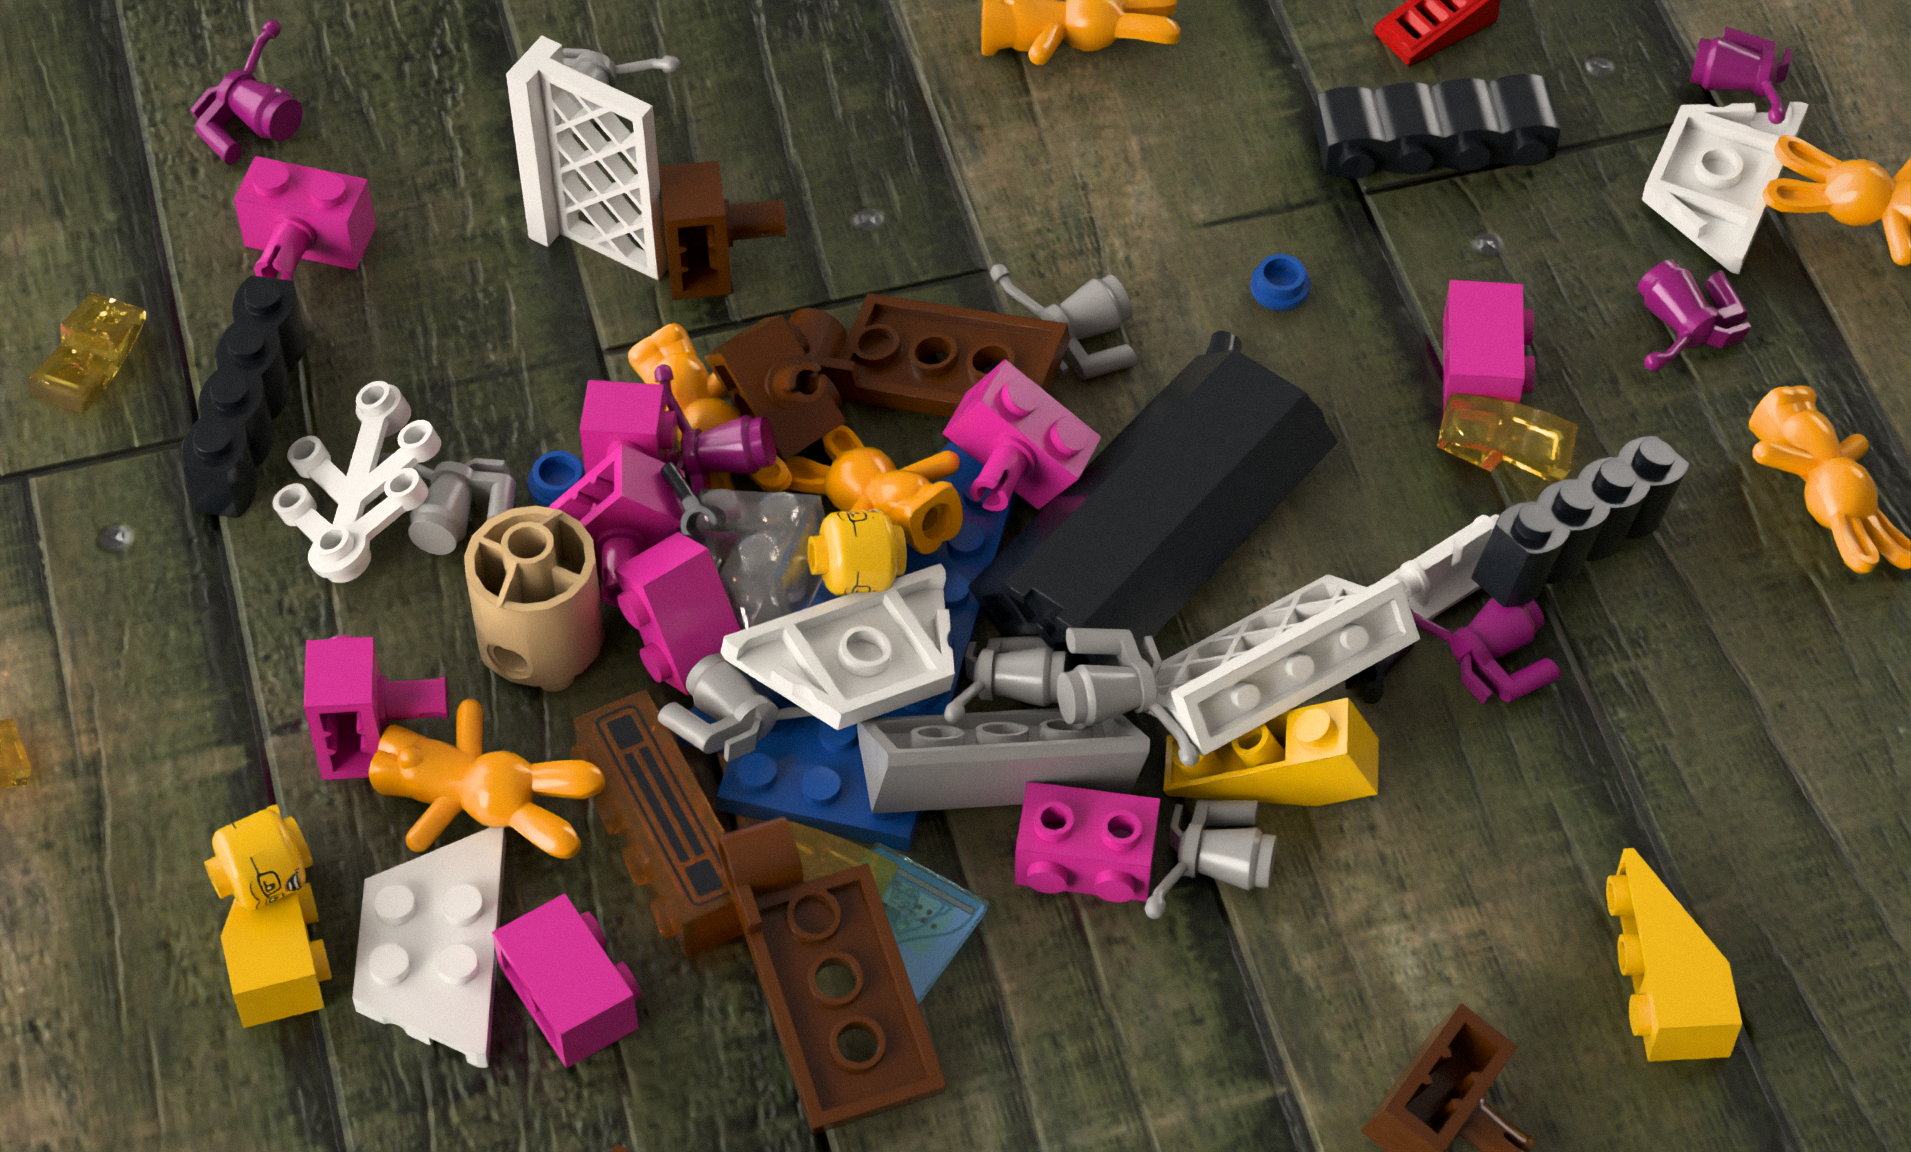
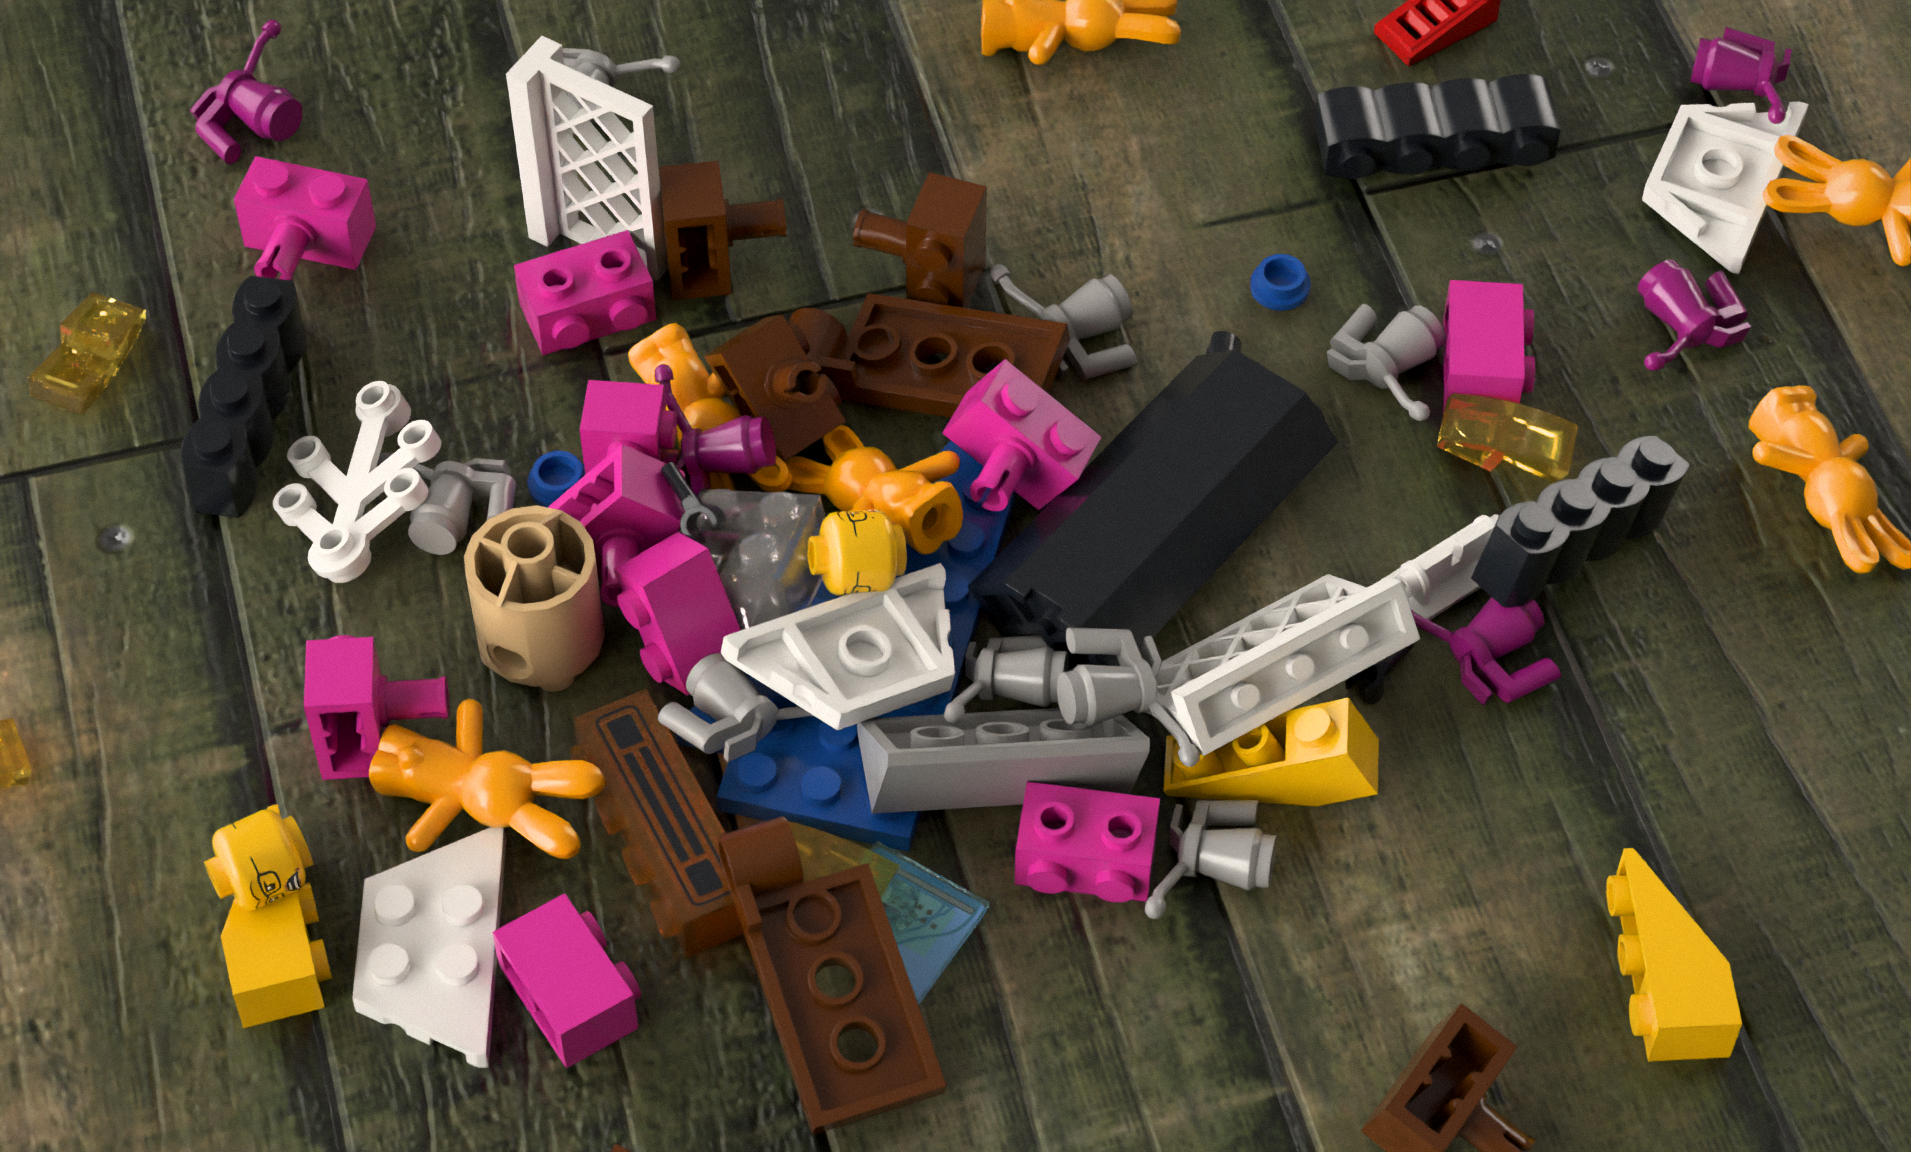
(585, 292): none -> dark pink brick
(939, 241): none -> reddish brown brick
(1402, 345): none -> light grey piece

